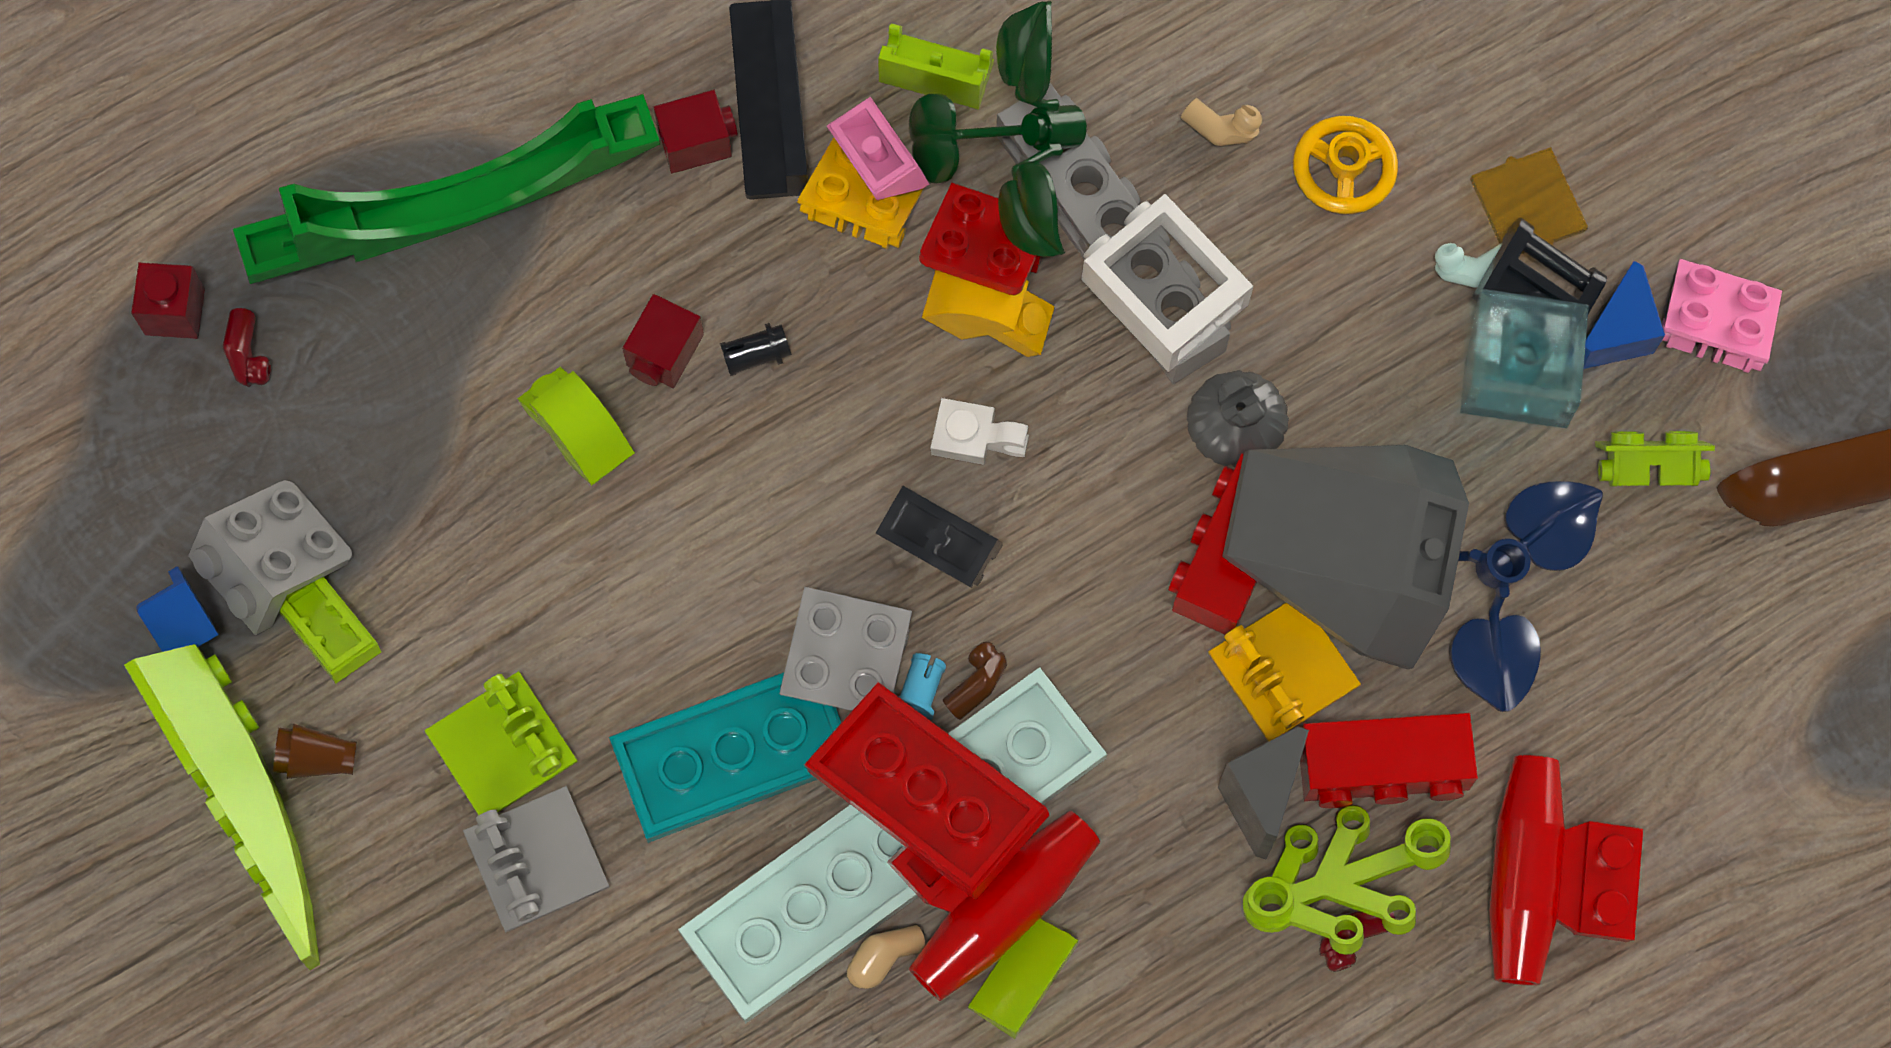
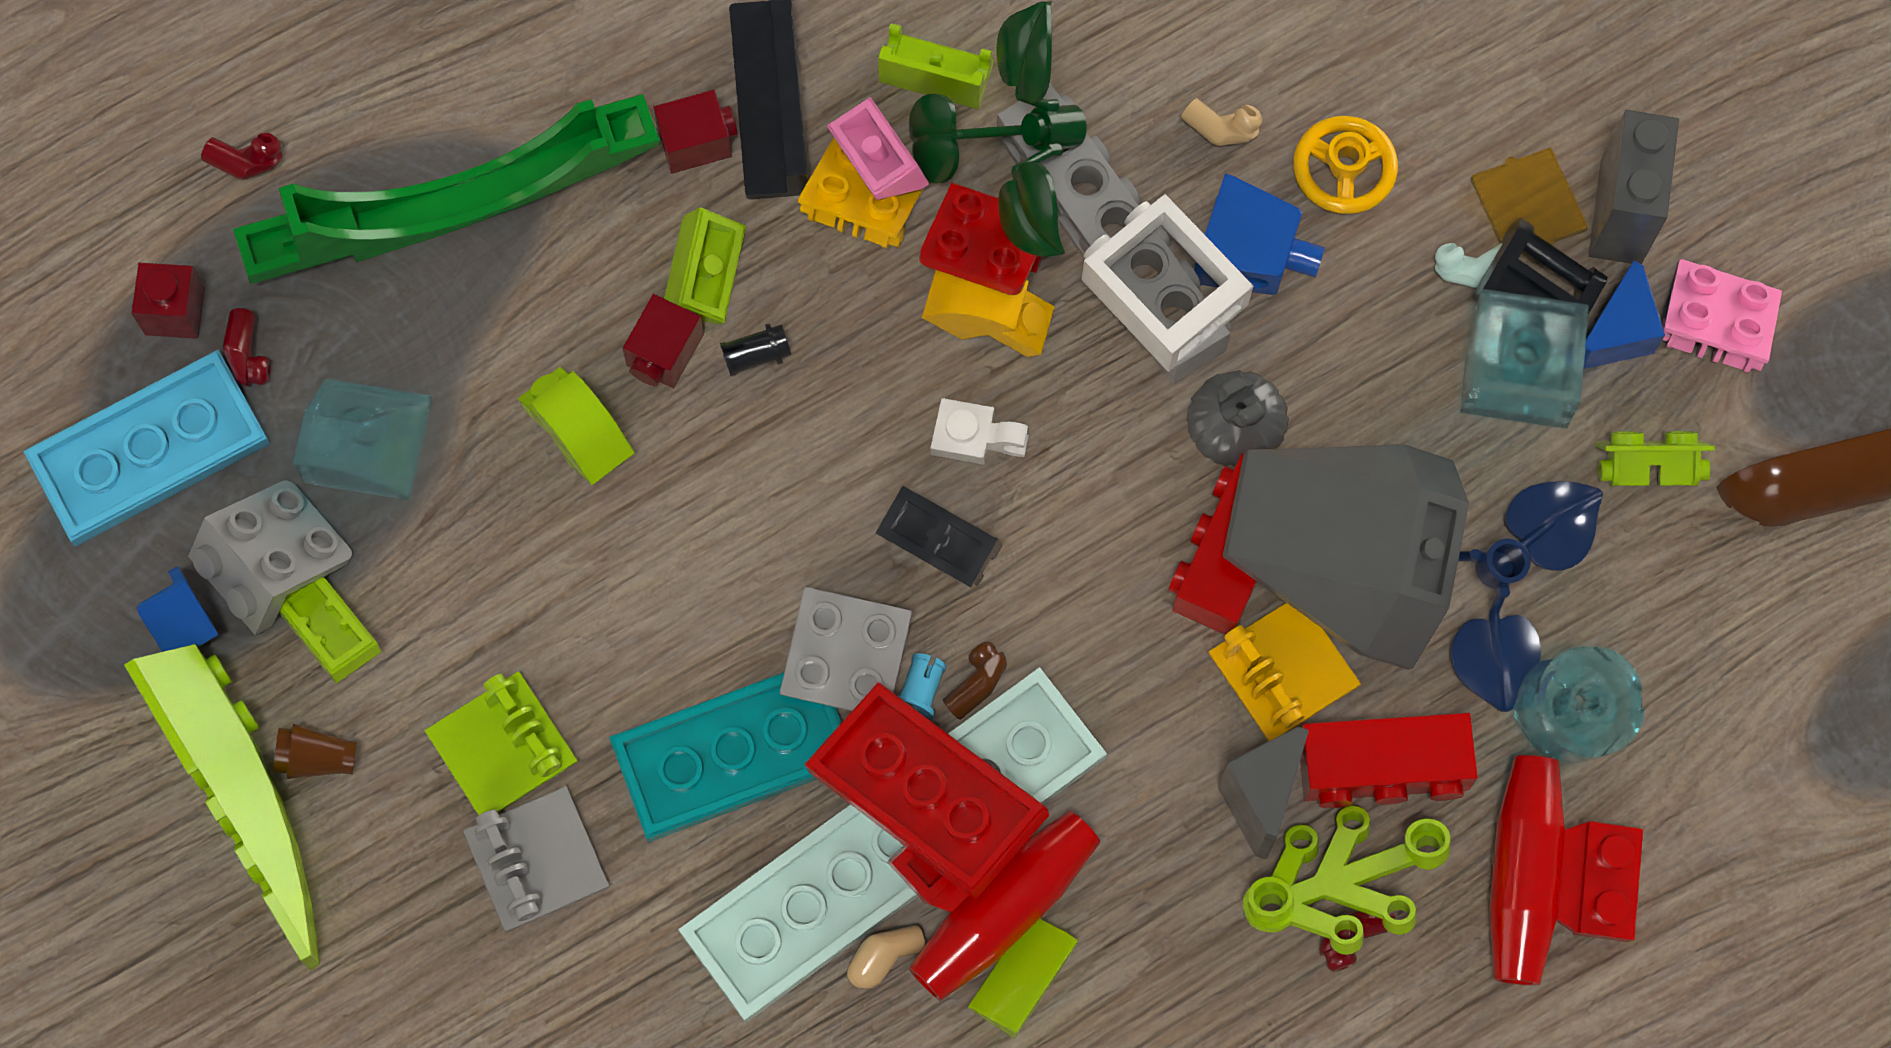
(146, 448): none -> medium azure tile
(245, 163): none -> dark red arm
(362, 438): none -> clear light blue slope
(705, 264): none -> lime slope
(1258, 236): none -> blue torso
(1610, 706): none -> clear light blue brick
(1634, 187): none -> dark grey brick

